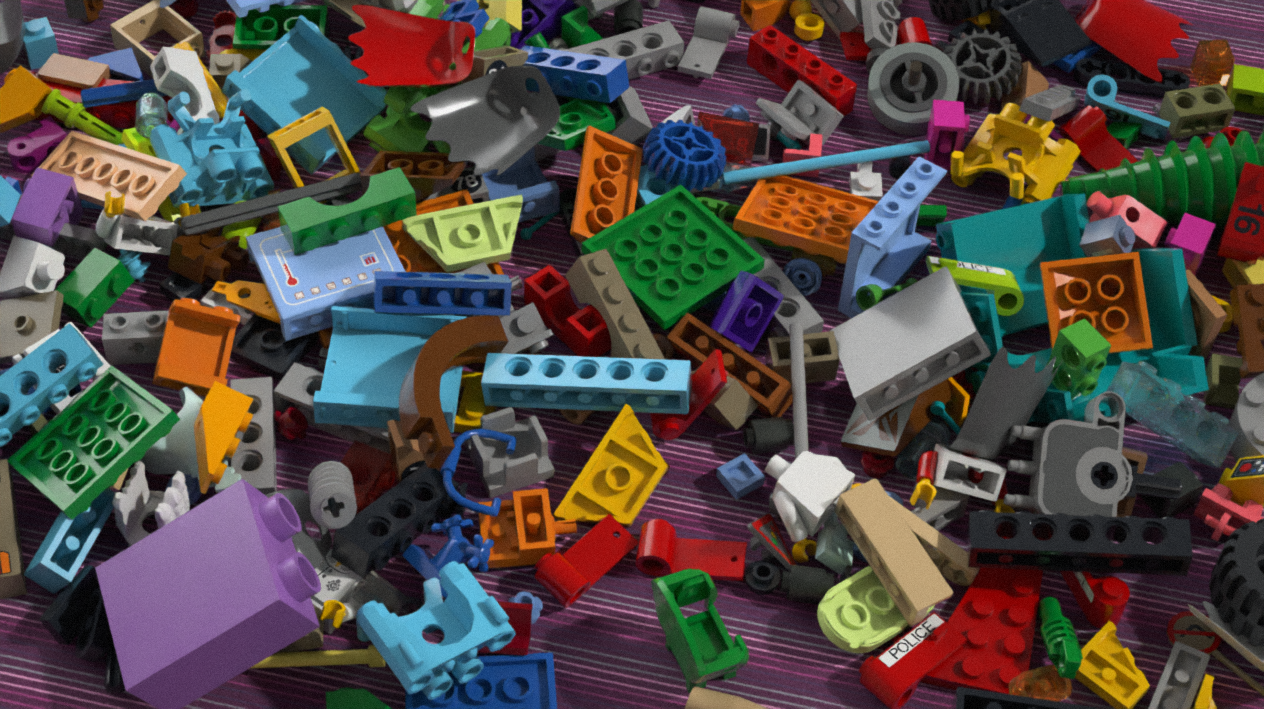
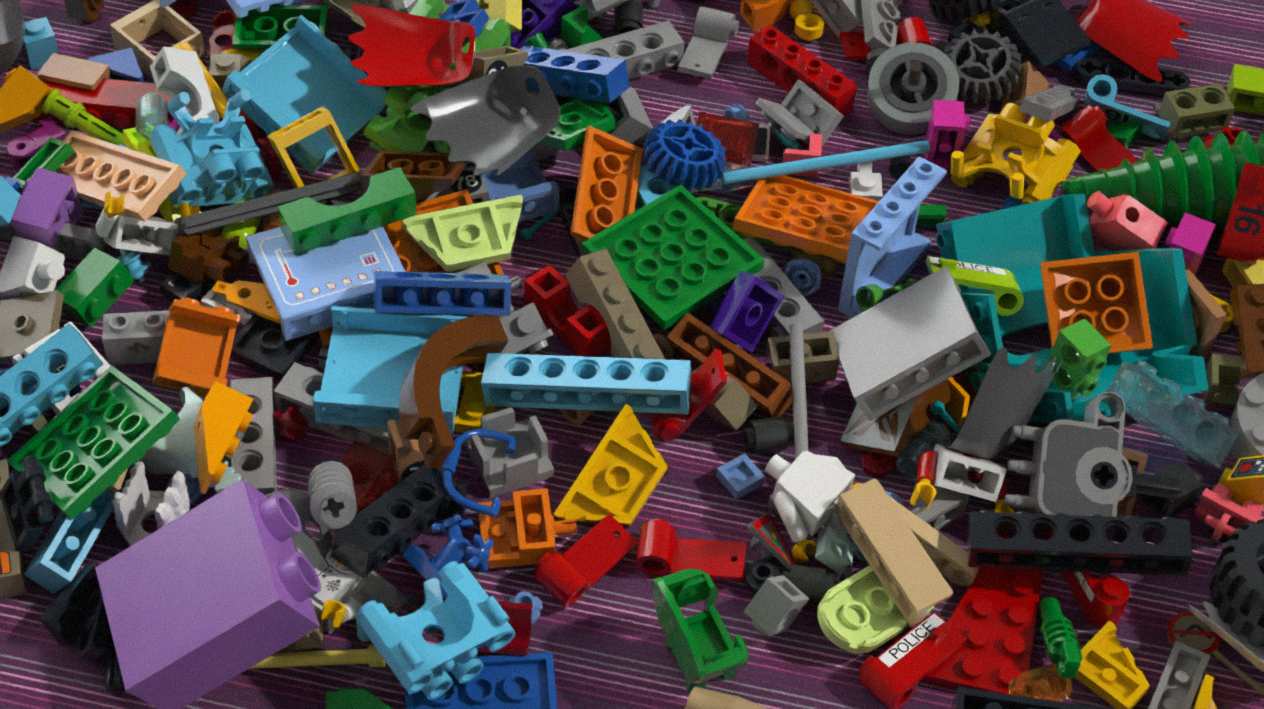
(27, 504): none -> black plate
(48, 157): none -> green tile
(118, 93): blue axle -> none
(775, 605): none -> light grey brick
(1107, 237): sand blue brick -> none
(1212, 62): clear orange brick -> none

